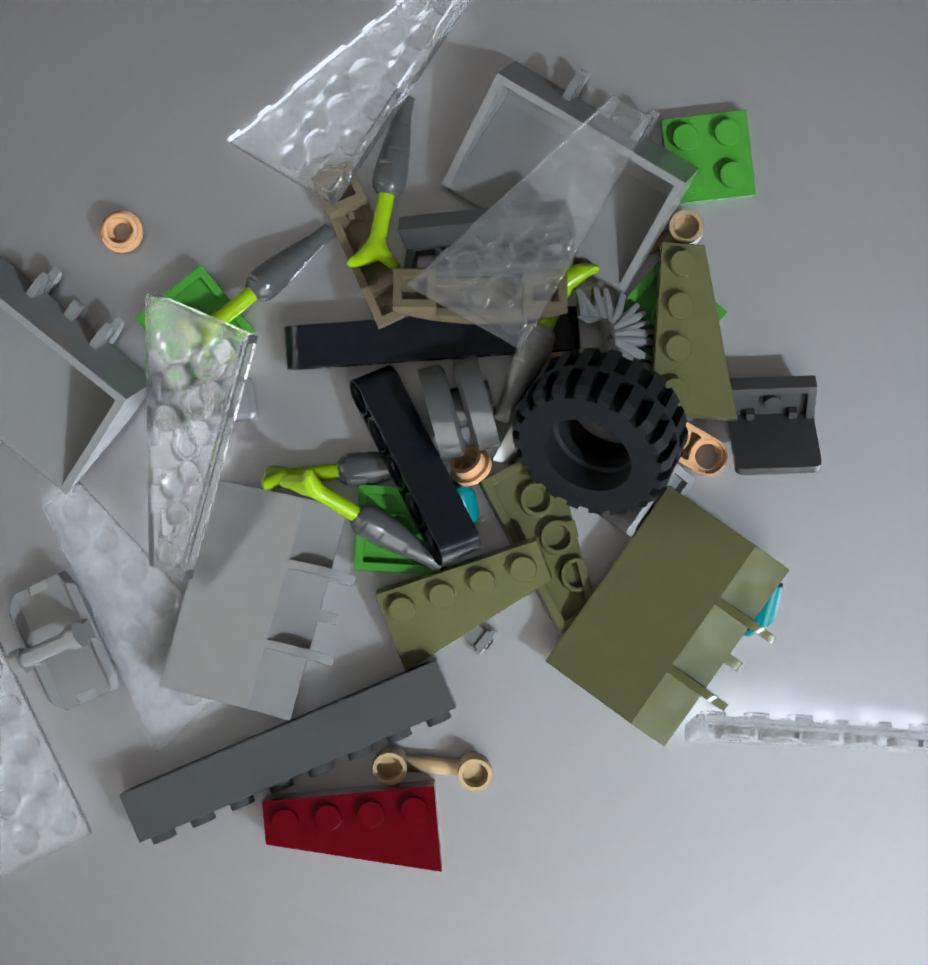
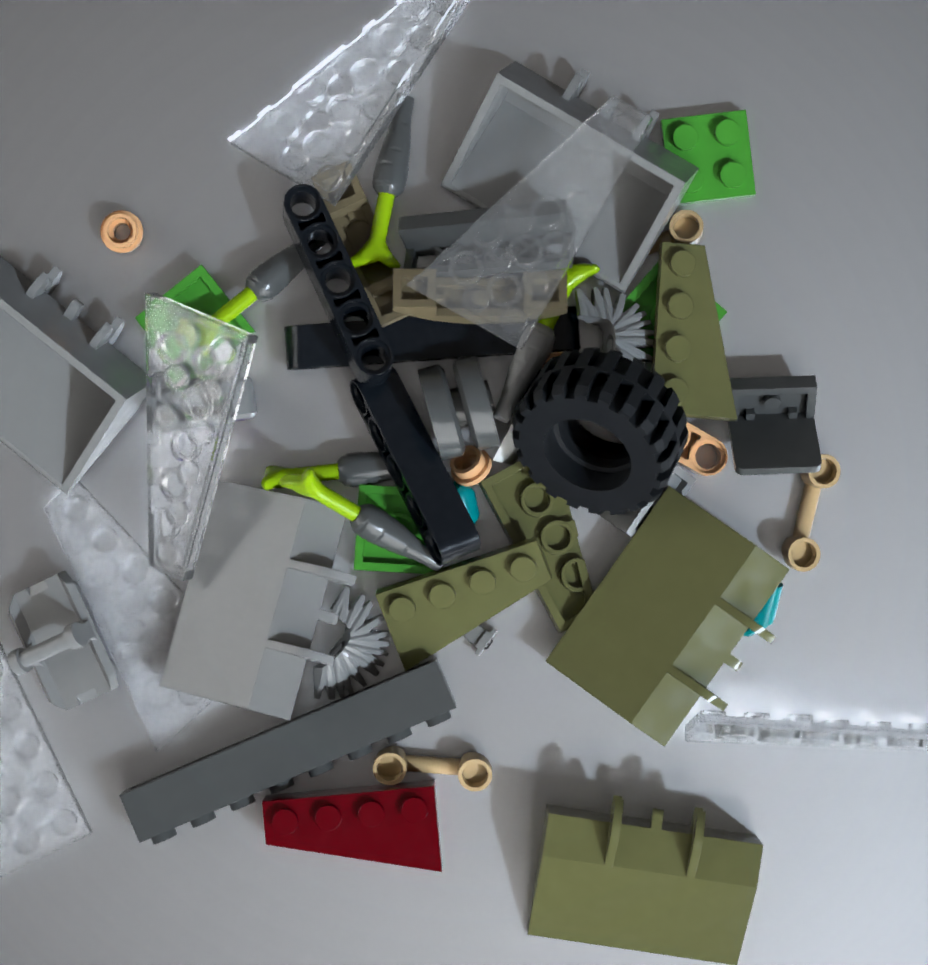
(334, 265): none -> black beam
(353, 648): none -> light grey hair
(644, 883): none -> olive piece
(799, 550): none -> tan bar

